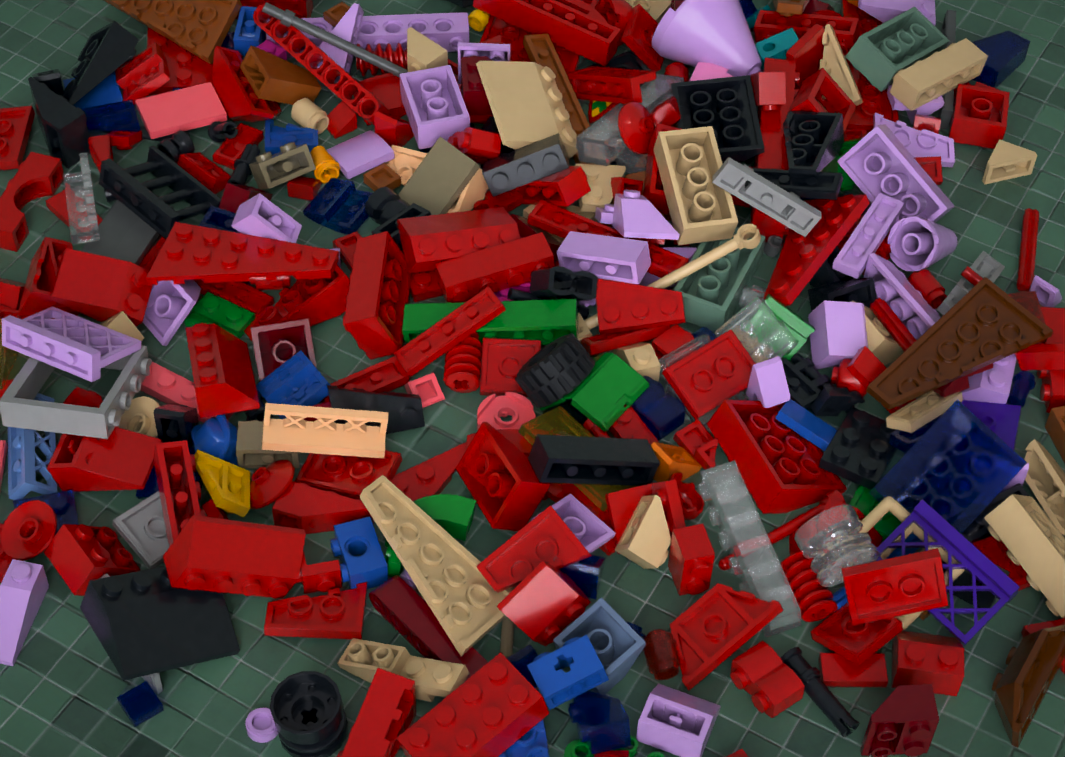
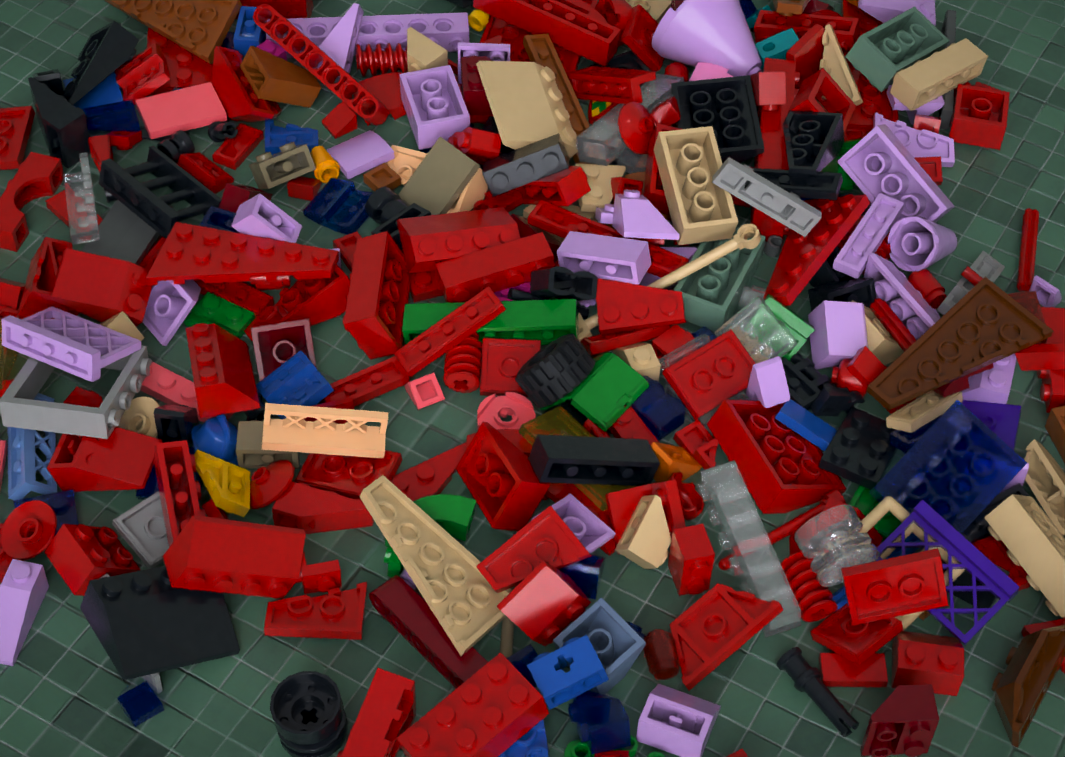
(242, 168): black axle -> none
(261, 725): lavender tile -> none
(288, 18): dark grey bar -> none
(309, 115): tan brick -> none
(335, 13): dark orange tile -> none
(354, 539): blue brick -> none
(392, 129): red slope -> none
(403, 409): black wing -> none
(430, 675): tan slope -> none
(767, 679): red brick -> none
(1005, 54): clear blue slope -> none
(1008, 162): tan slope -> none
(1022, 384): clear blue pin -> none

